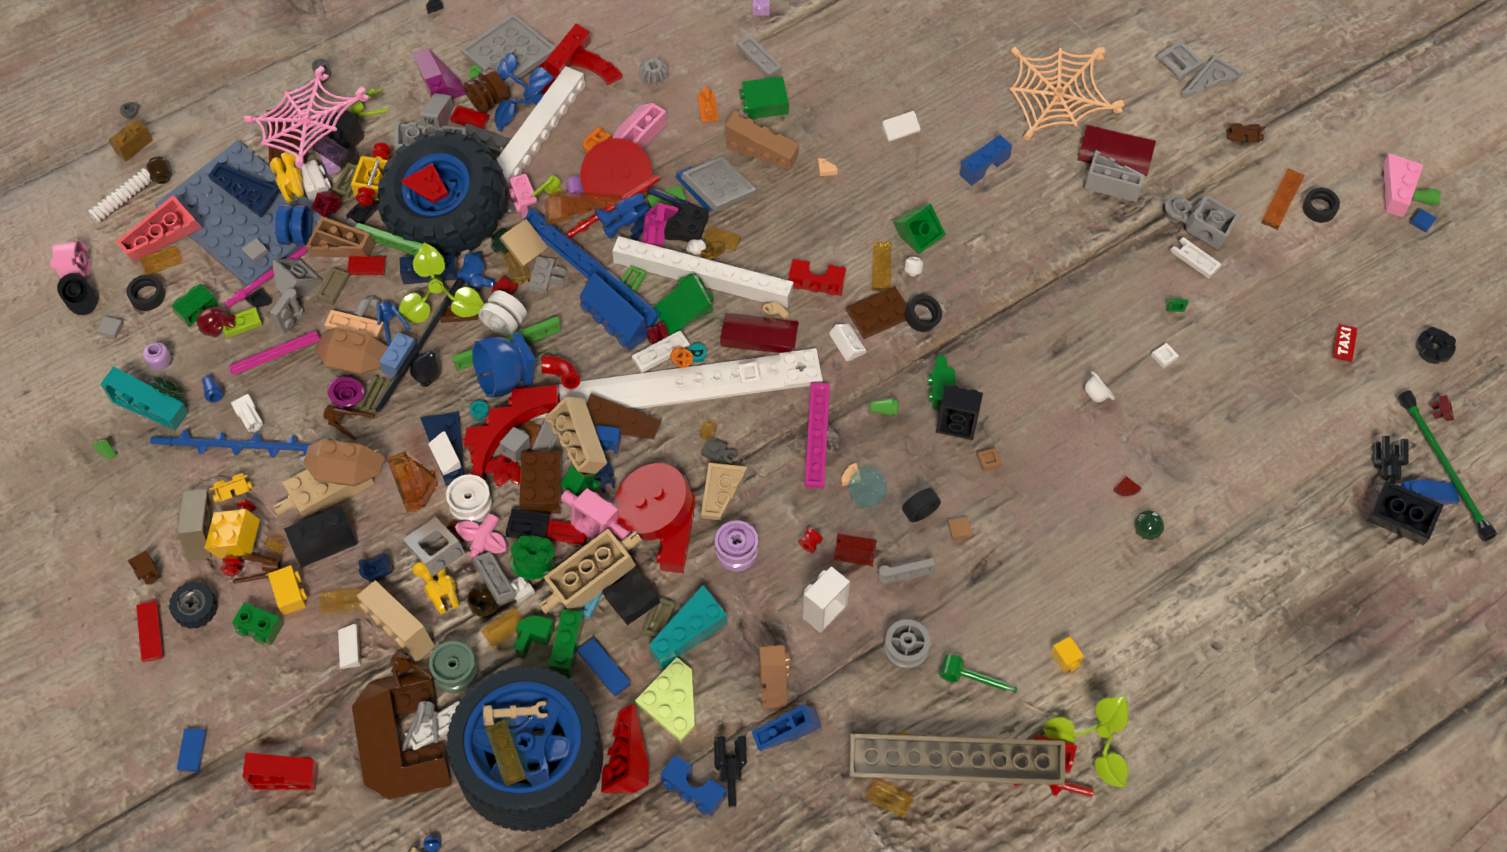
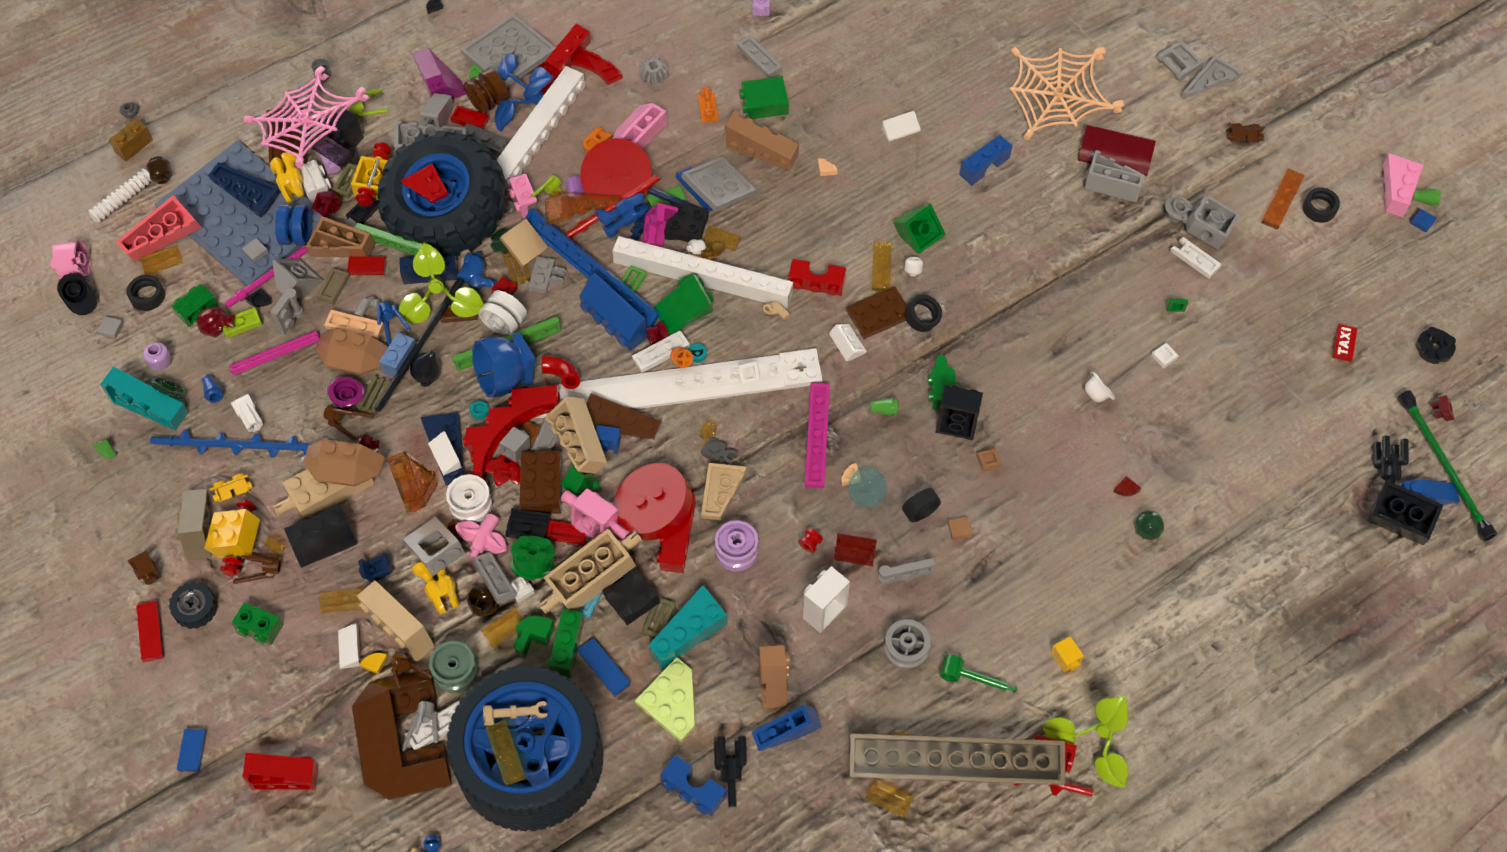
(287, 590): yellow brick -> none
(368, 442): none -> dark red plate
(374, 662): none -> yellow tile
(604, 475): dark blue plate -> none
(628, 761): red wedge -> none
(759, 333): dark red slope -> none

